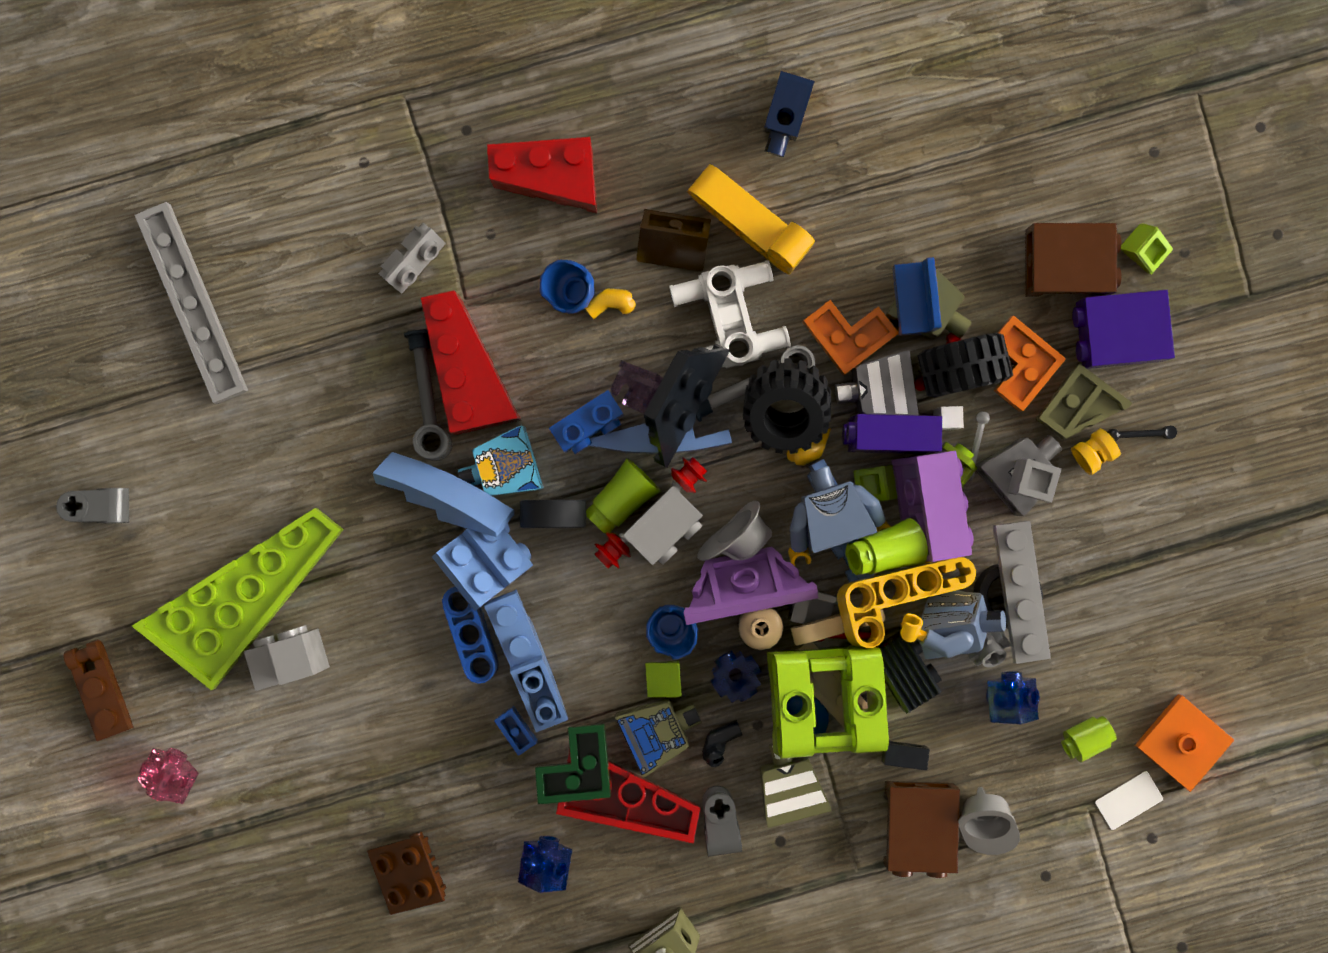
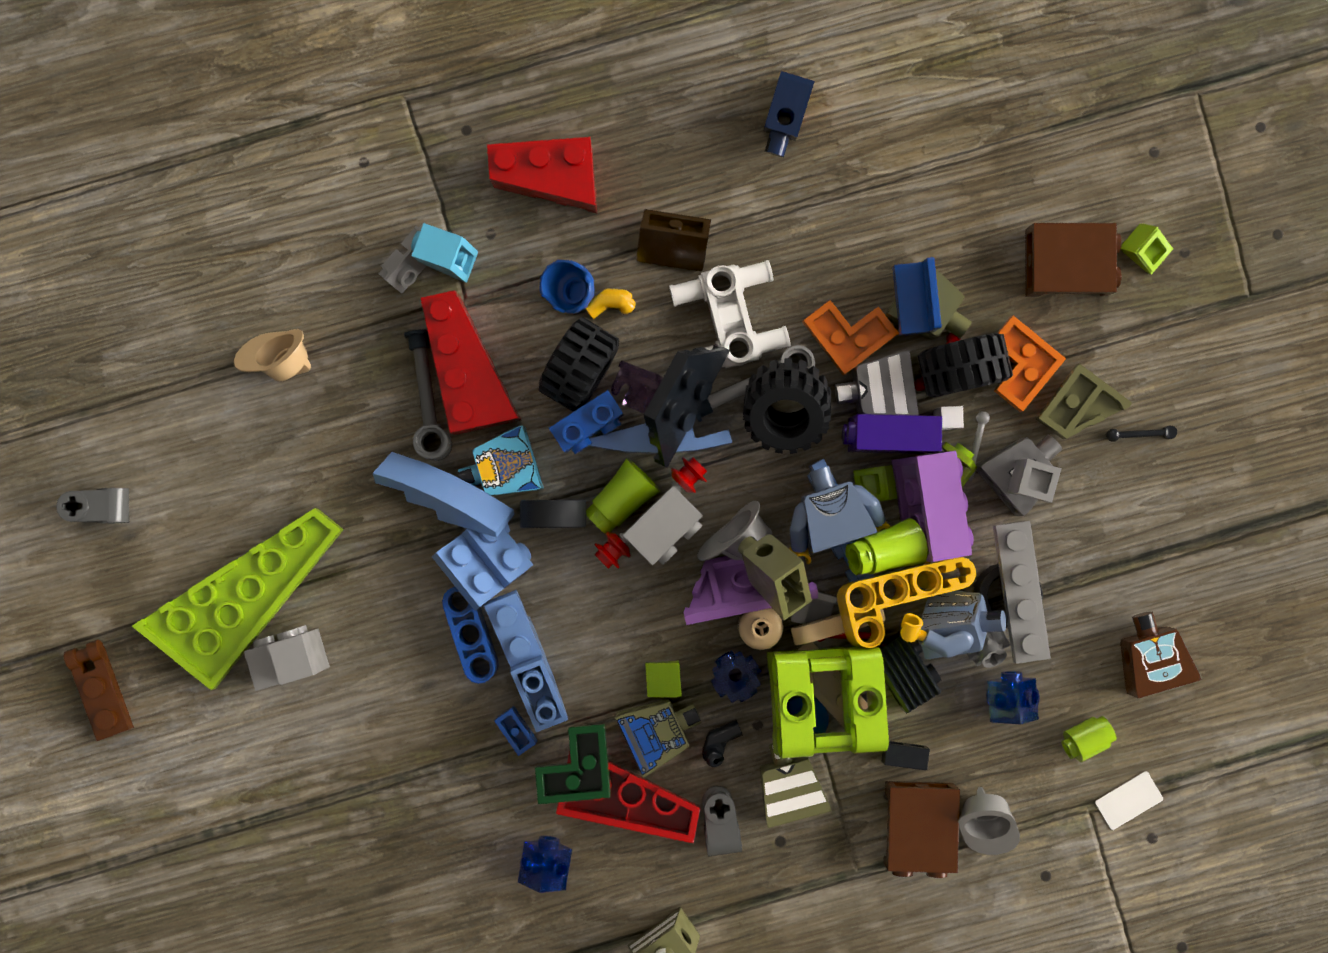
(167, 775): clear pink brick -> none
(191, 303): light grey plate -> none
(275, 354): none -> tan piece
(407, 874): reddish brown hinge -> none
(444, 252): none -> medium azure slope
(578, 364): none -> black tyre
(669, 633): blue hair -> none
(751, 220): yellow beam -> none
(776, 574): none -> olive torso
(810, 455): yellow arm -> none
(1095, 451): yellow wheel -> none
(1124, 329): dark purple brick -> none
(1155, 658): none -> reddish brown torso
(1184, 742): orange plate -> none

